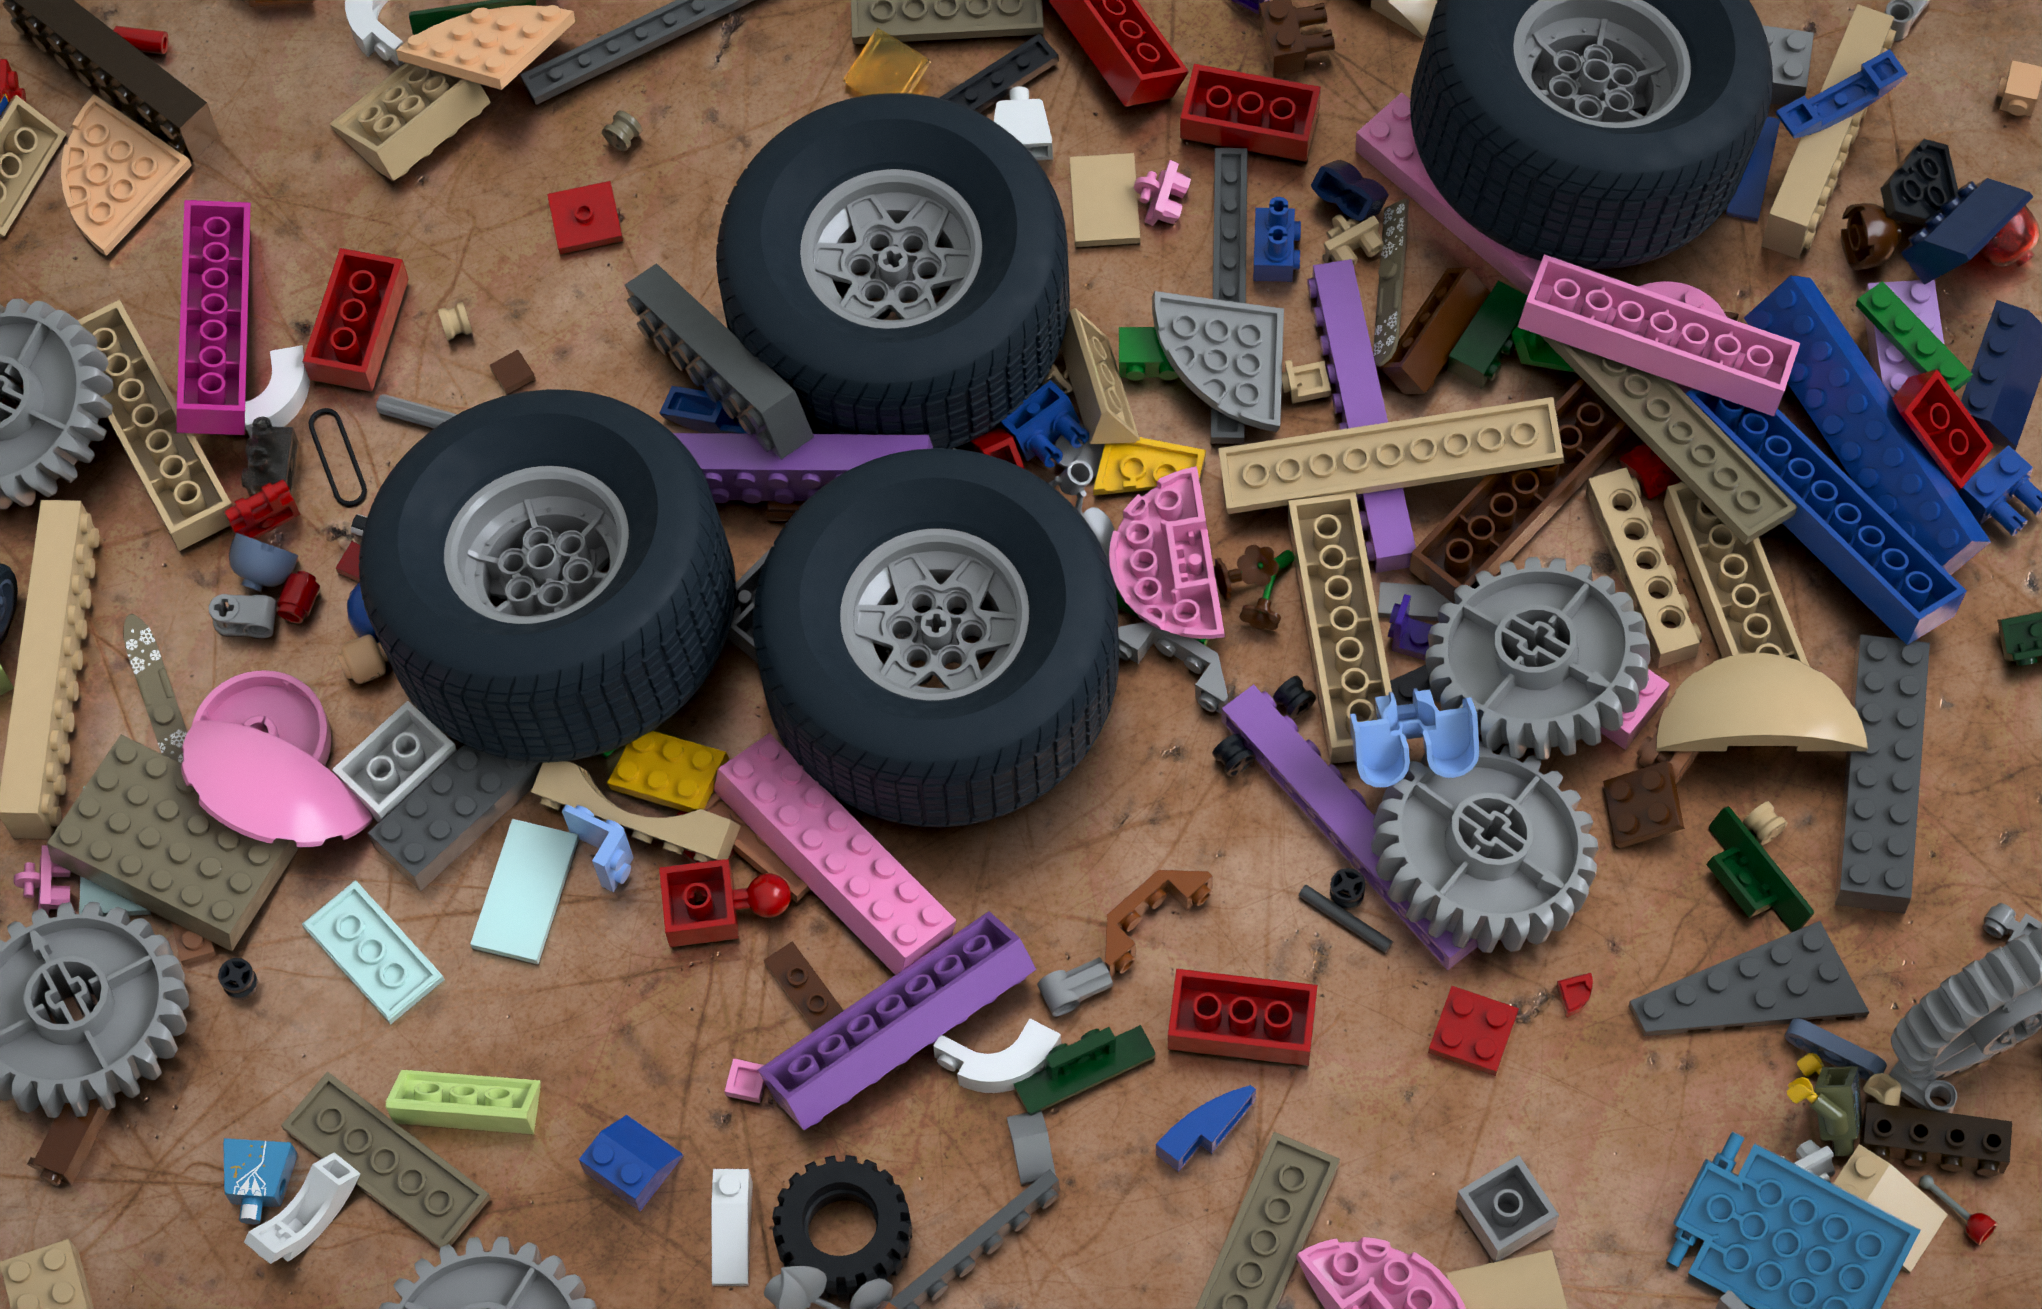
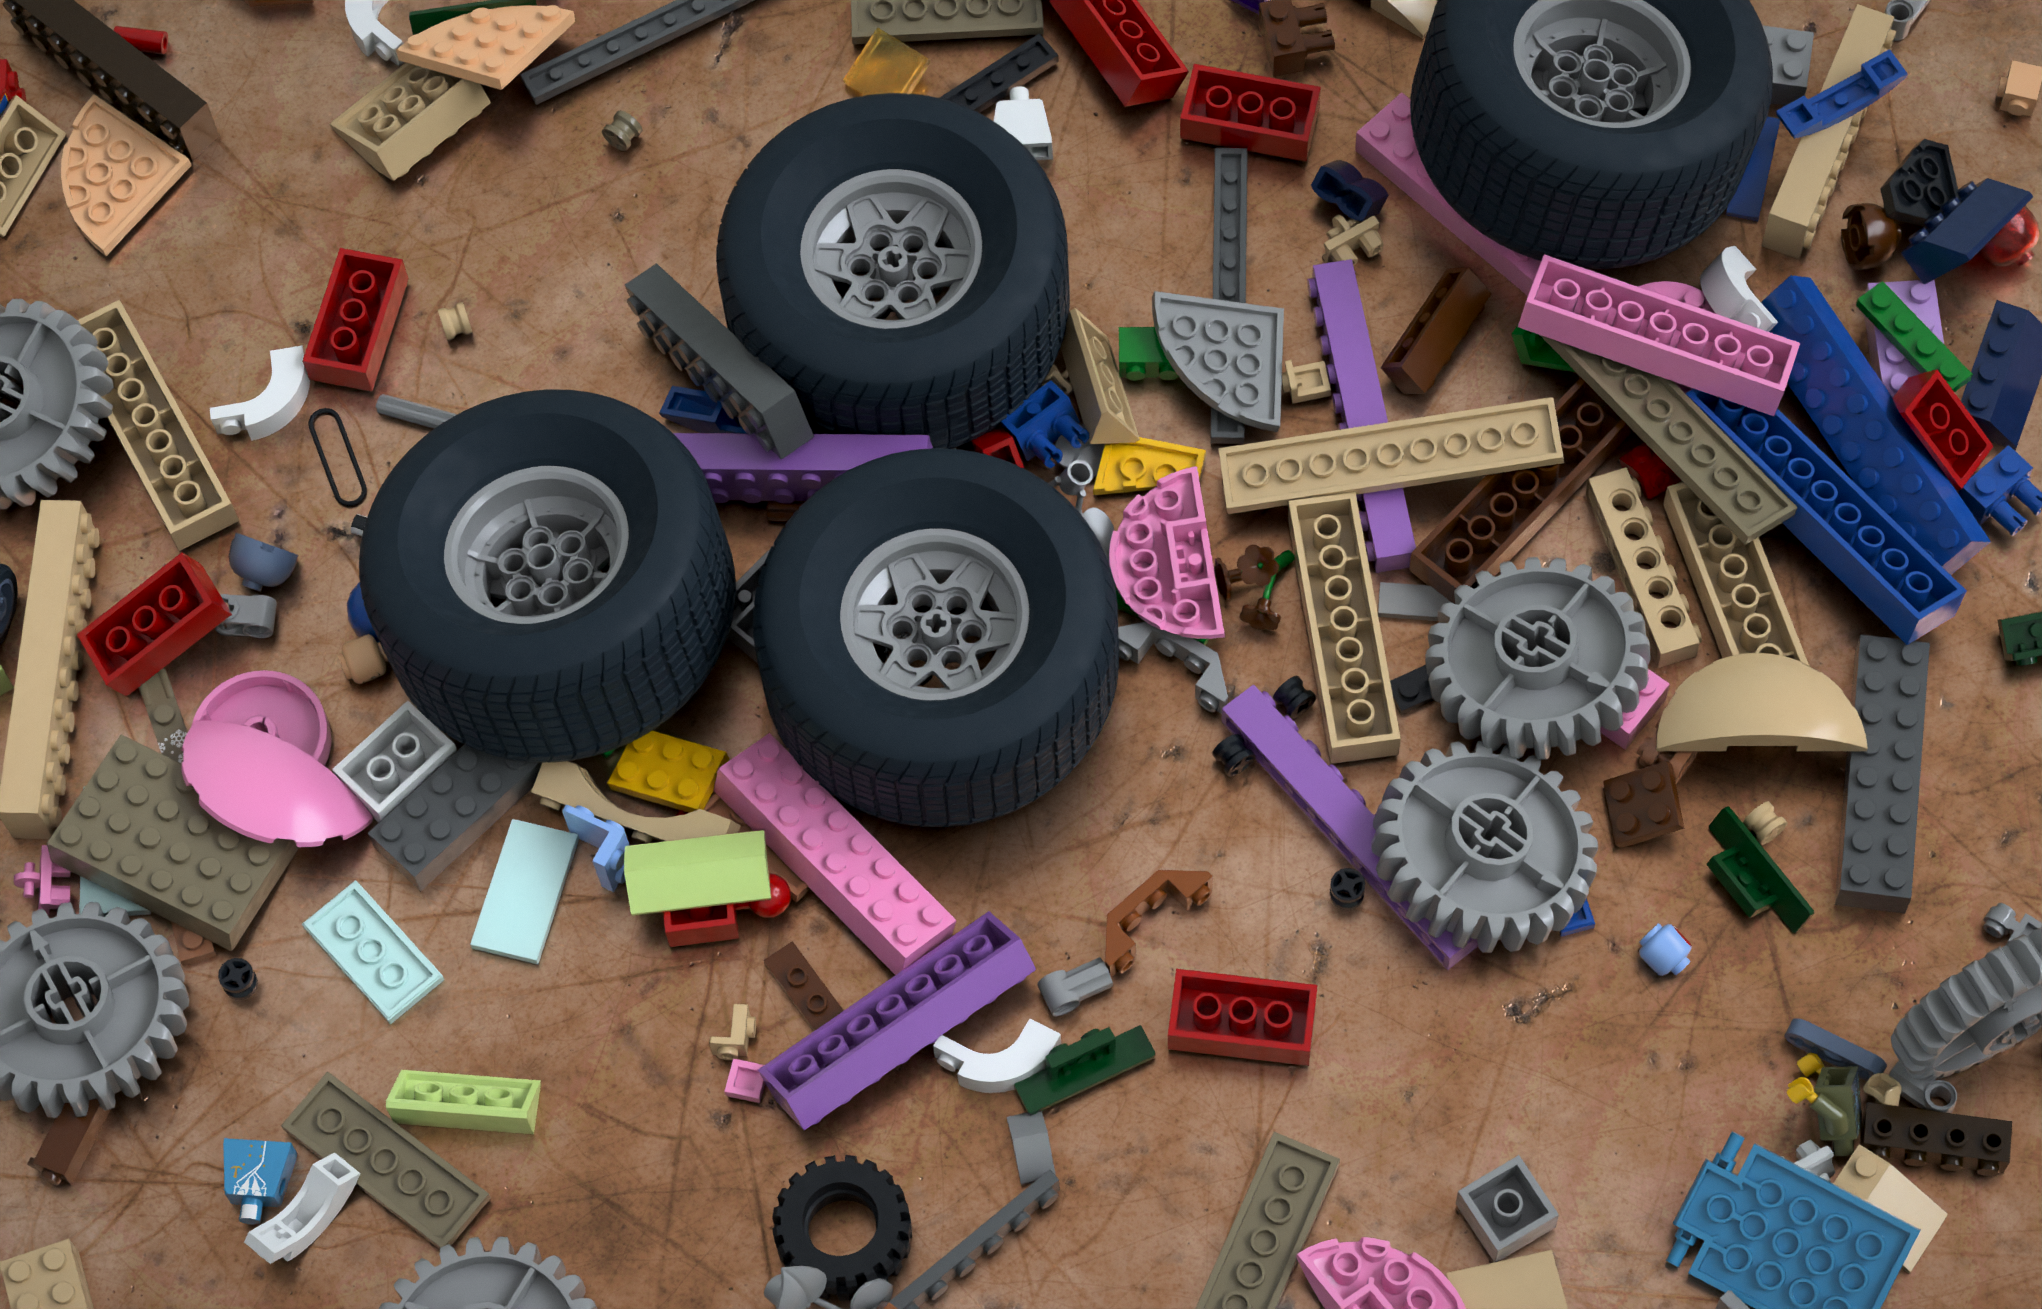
(154, 624): none -> red brick
(213, 318): dark pink brick -> none
(263, 510): red plate -> none
(270, 456): clear smoke brick -> none
(298, 597): red brick -> none
(349, 563): red tile -> none
(512, 372): reddish brown tile -> none
(585, 217): red plate -> none
(629, 1161): blue slope -> none
(697, 872): none -> yellowish green slope
(731, 1226): white slope -> none
(742, 1029): none -> tan bracket
(1104, 200): tan tile -> none
(1168, 183): bright pink hips -> none
(1204, 1126): blue slope -> none
(1275, 242): blue brick -> none
(1345, 918): dark grey bar -> none
(1390, 281): dark tan piece -> none
(1408, 634): dark purple bracket -> none
(1447, 735): light blue piece -> none
(1473, 1030): red plate -> none
(1488, 336): dark green brick -> none
(1575, 992): red tile -> none
(1580, 921): none -> blue tile
(1665, 950): none -> light blue head
(1728, 292): none -> white arch
(1762, 987): dark grey wing -> none
(1978, 1225): hinge -> none

